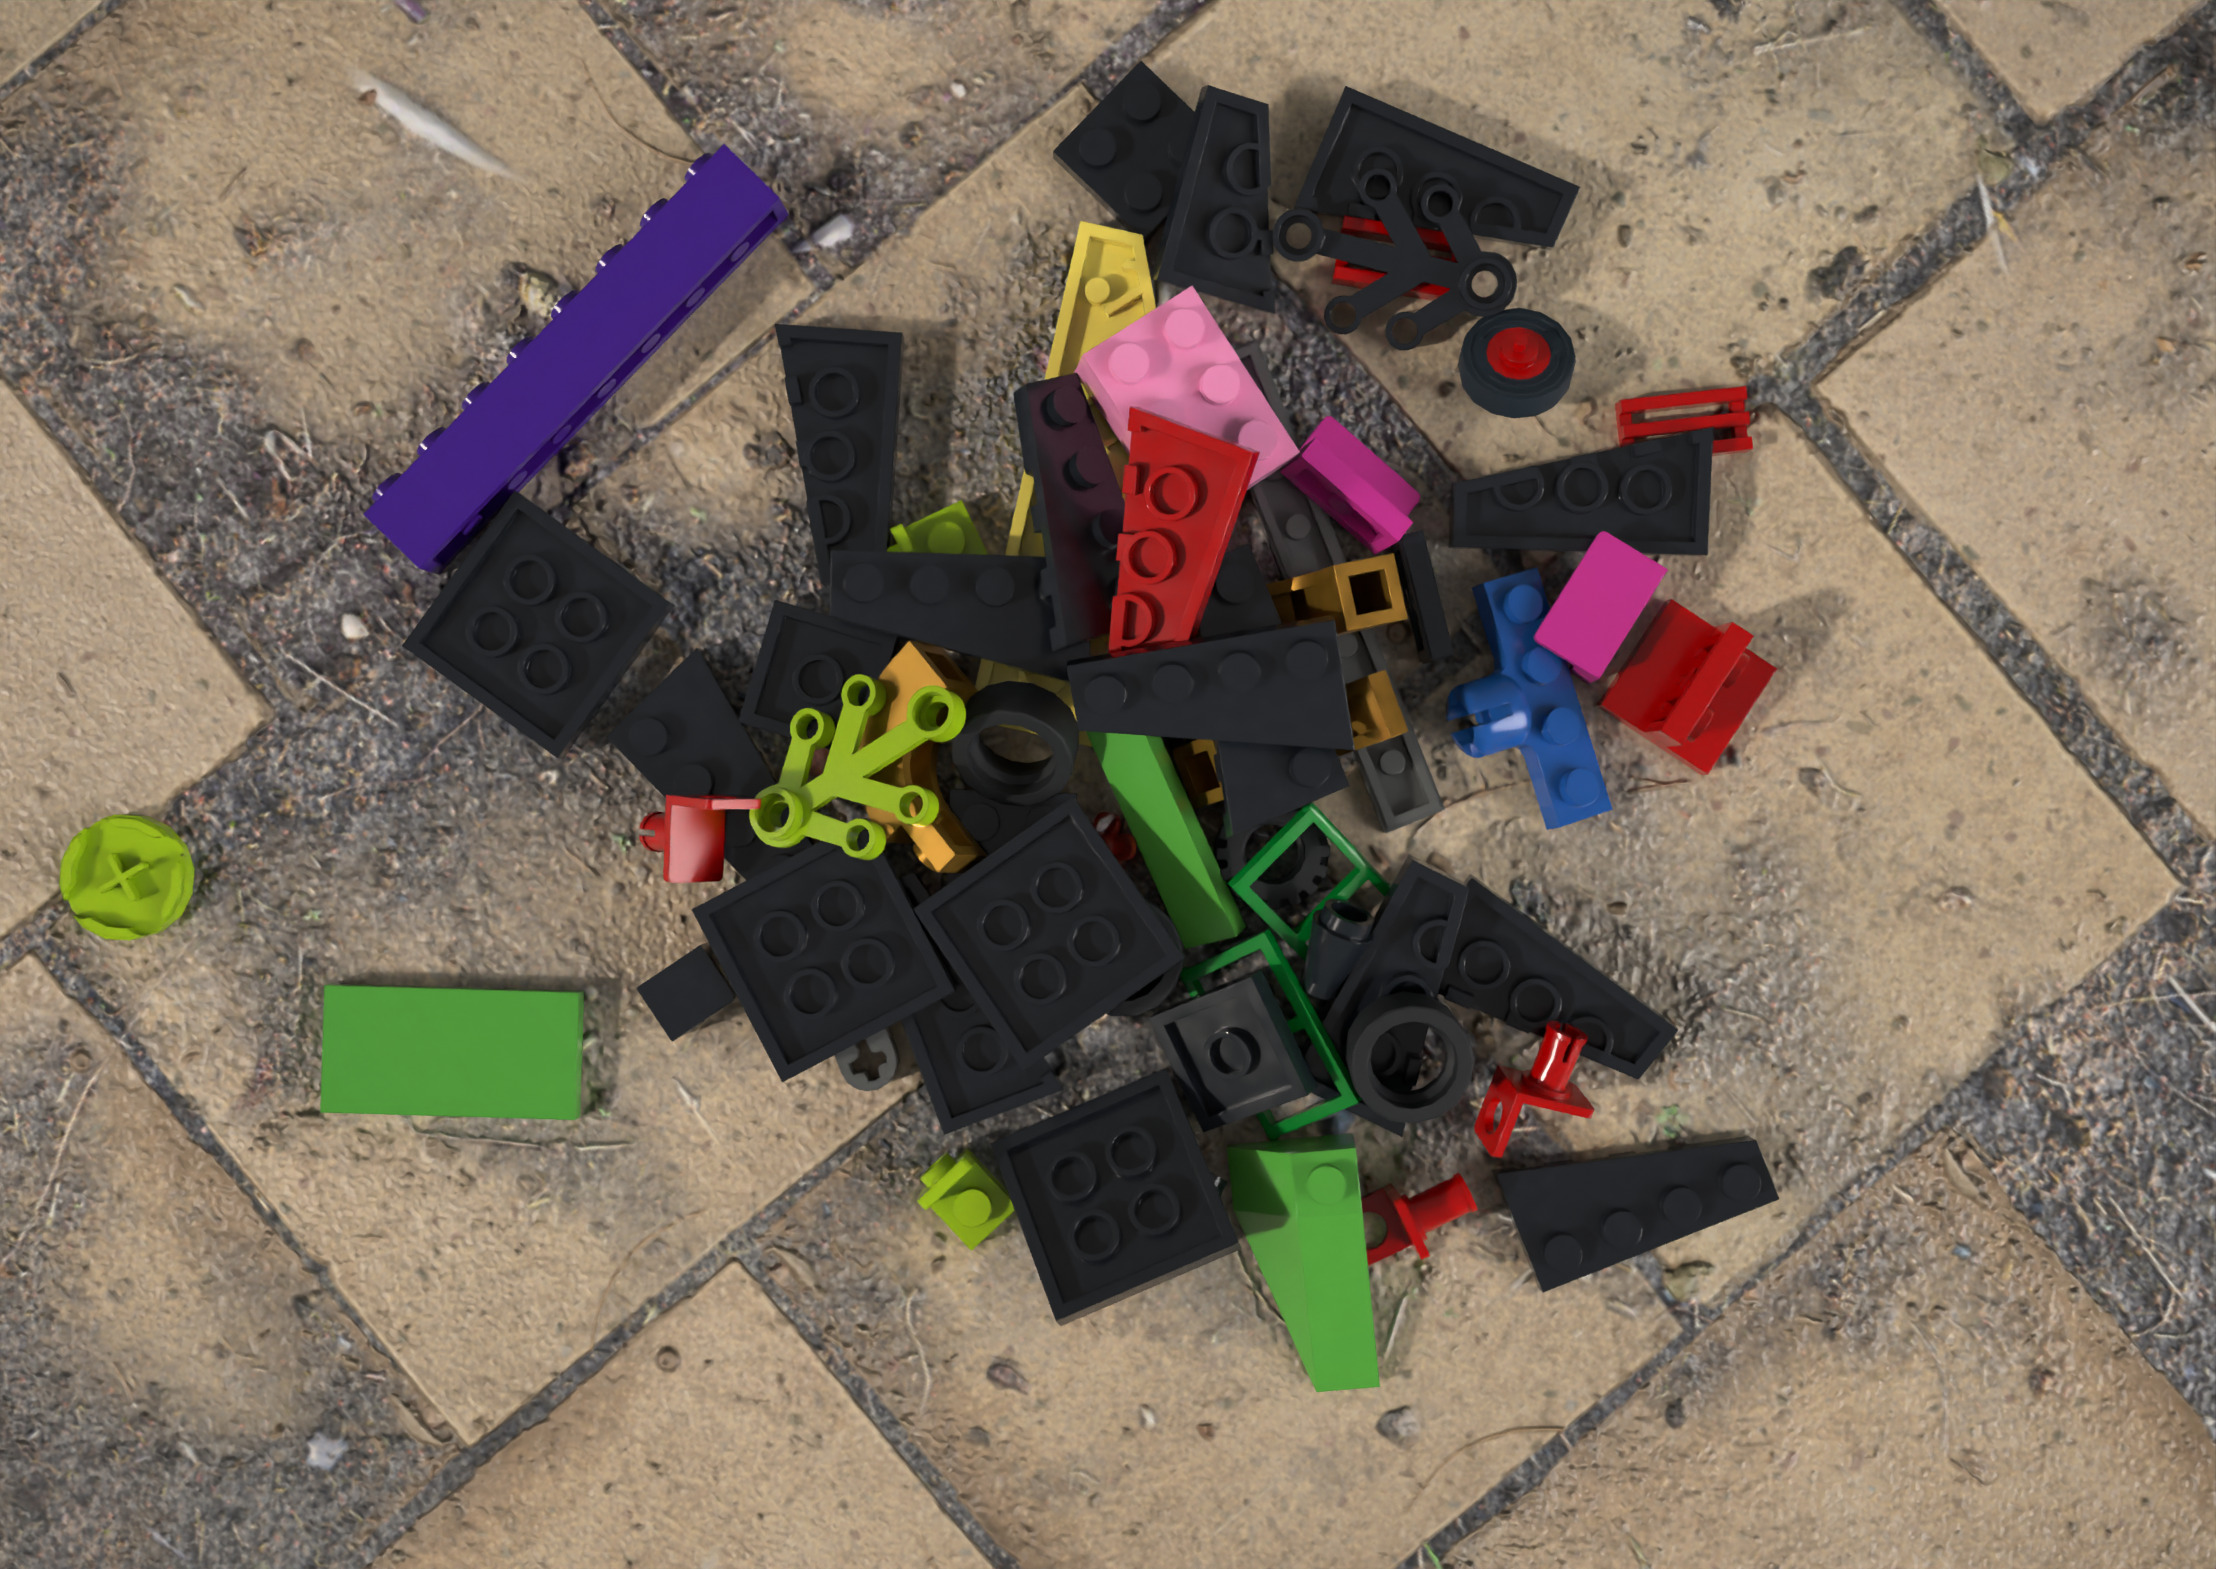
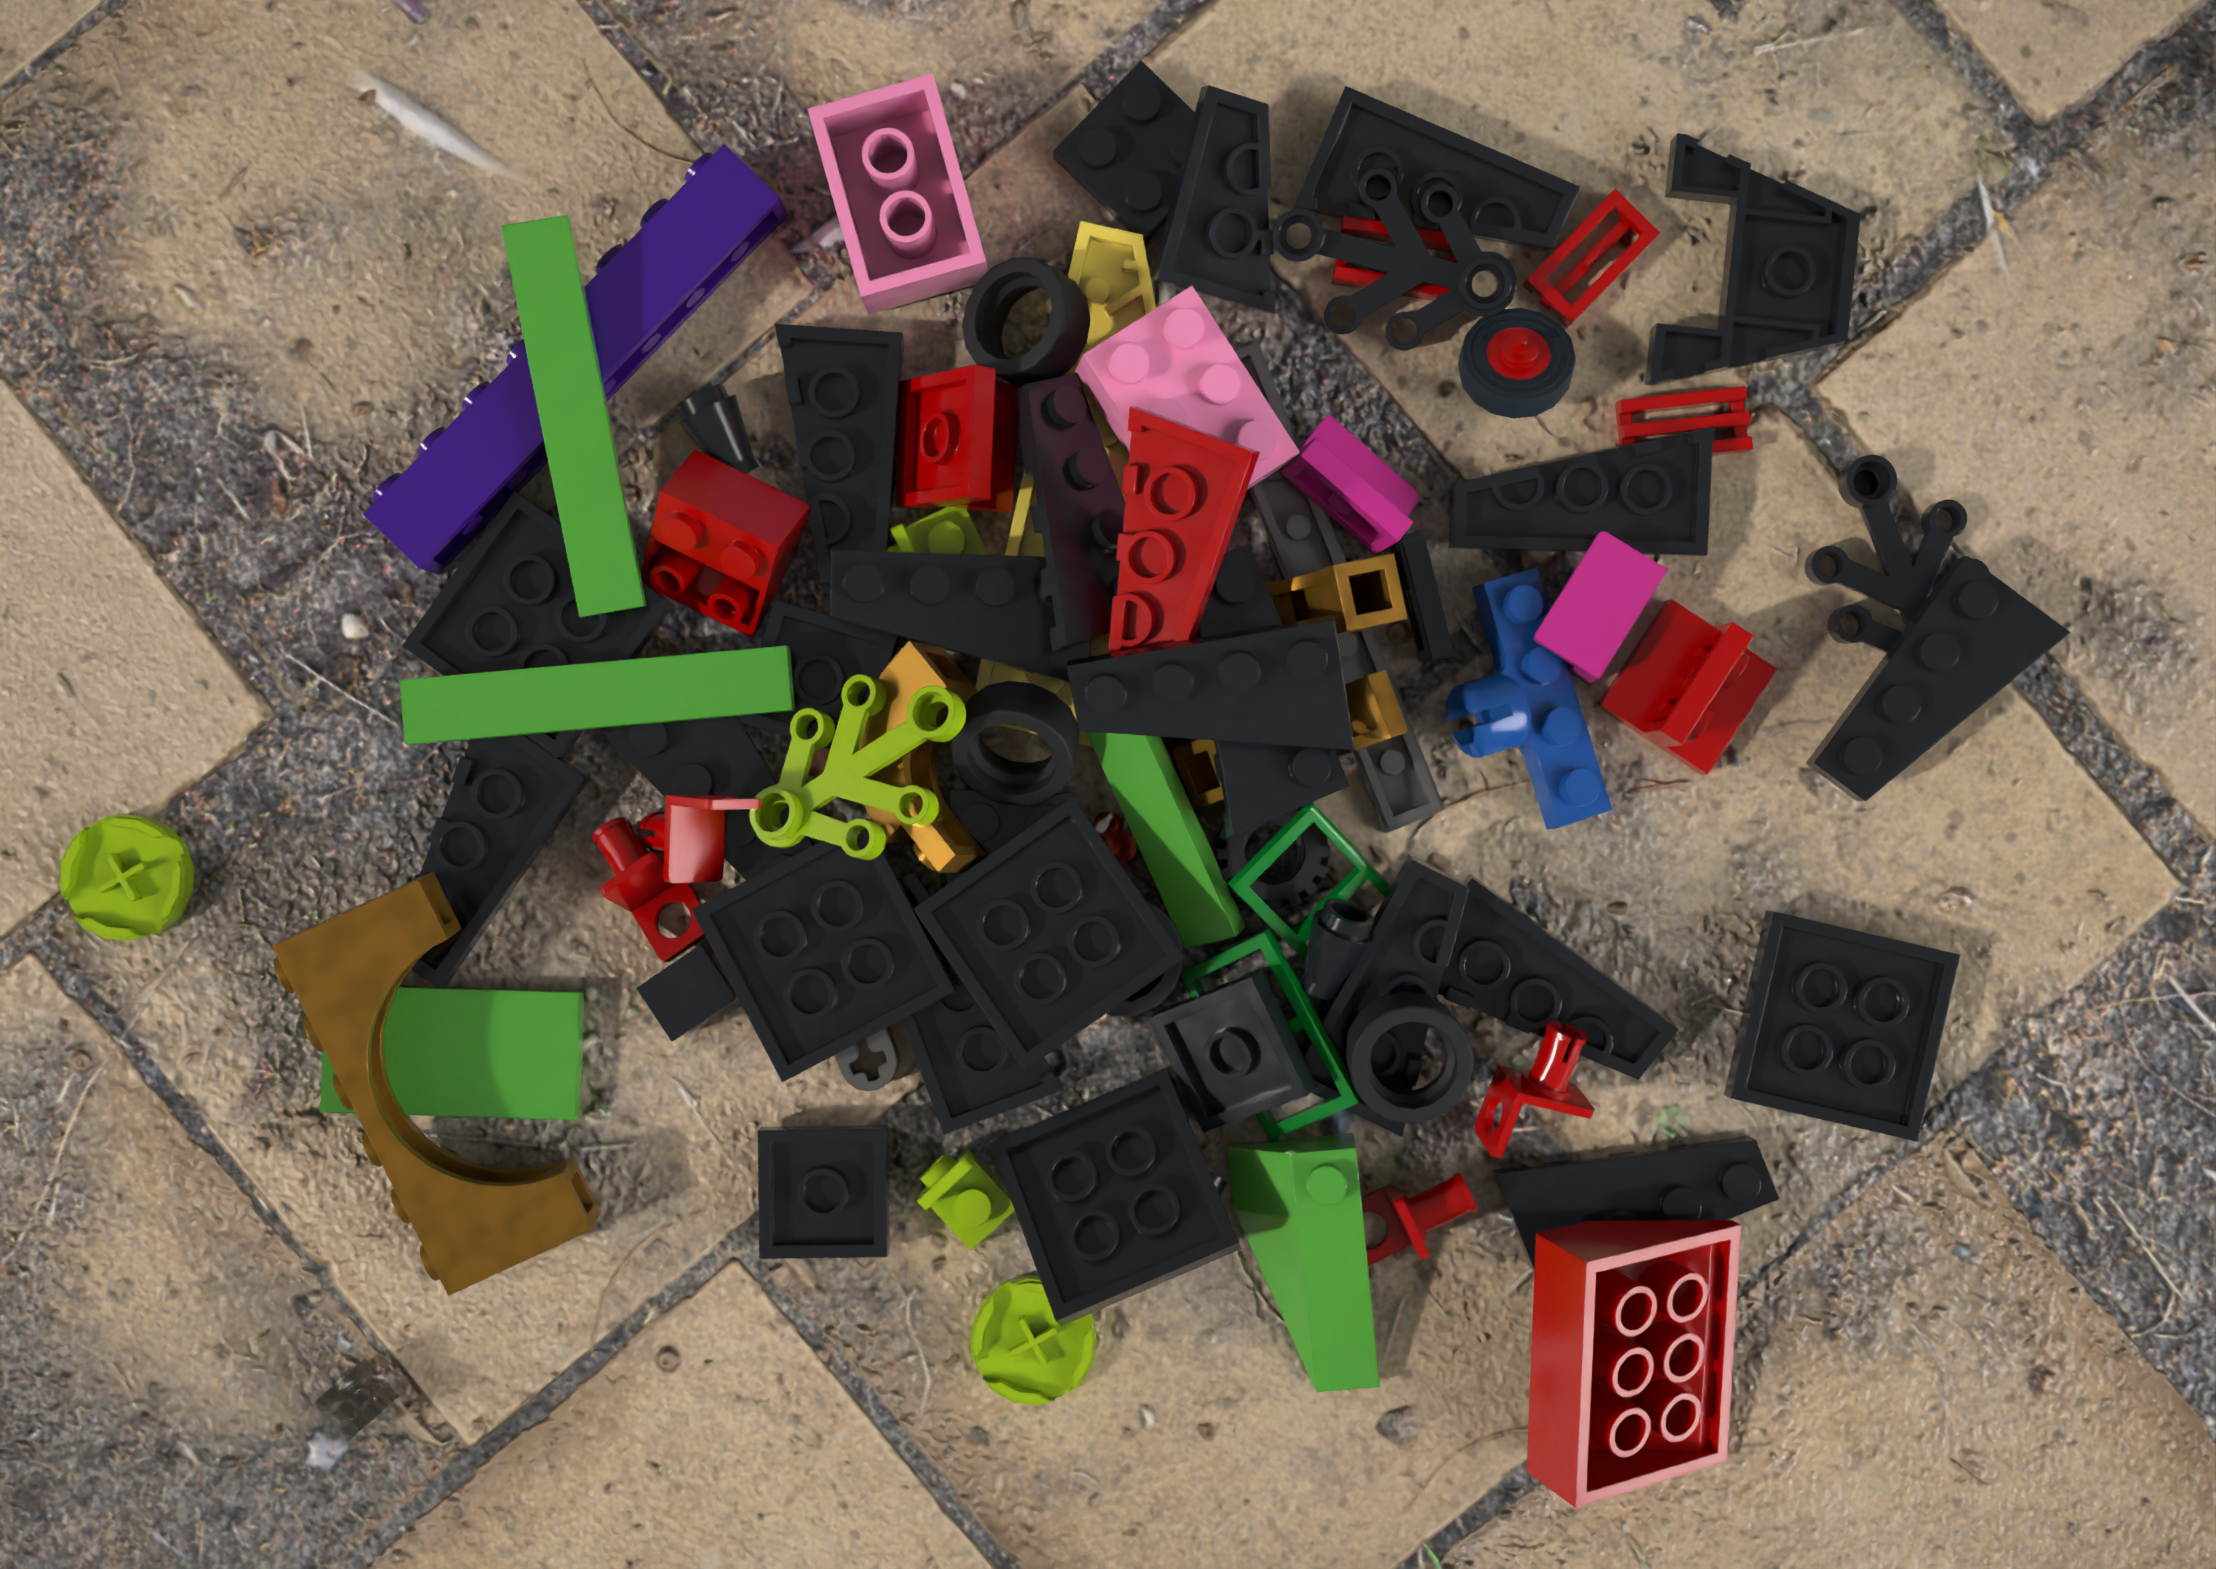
(356, 1400): none -> clear smoke wheel
(465, 1213): none -> pearl gold arch
(493, 827): none -> black wing
(574, 415): none -> bright green tile
(597, 695): none -> bright green tile
(642, 888): none -> red bracket
(718, 427): none -> black cone
(722, 542): none -> red slope
(823, 1192): none -> black plate
(899, 193): none -> bright pink brick
(957, 441): none -> red bracket
(991, 304): none -> black tyre
(1025, 1349): none -> lime tile
(1552, 296): none -> red tile
(1631, 1353): none -> red slope
(1782, 271): none -> black wing
(1841, 1025): none -> black plate
(1905, 583): none -> black plant
(1940, 670): none -> black wing

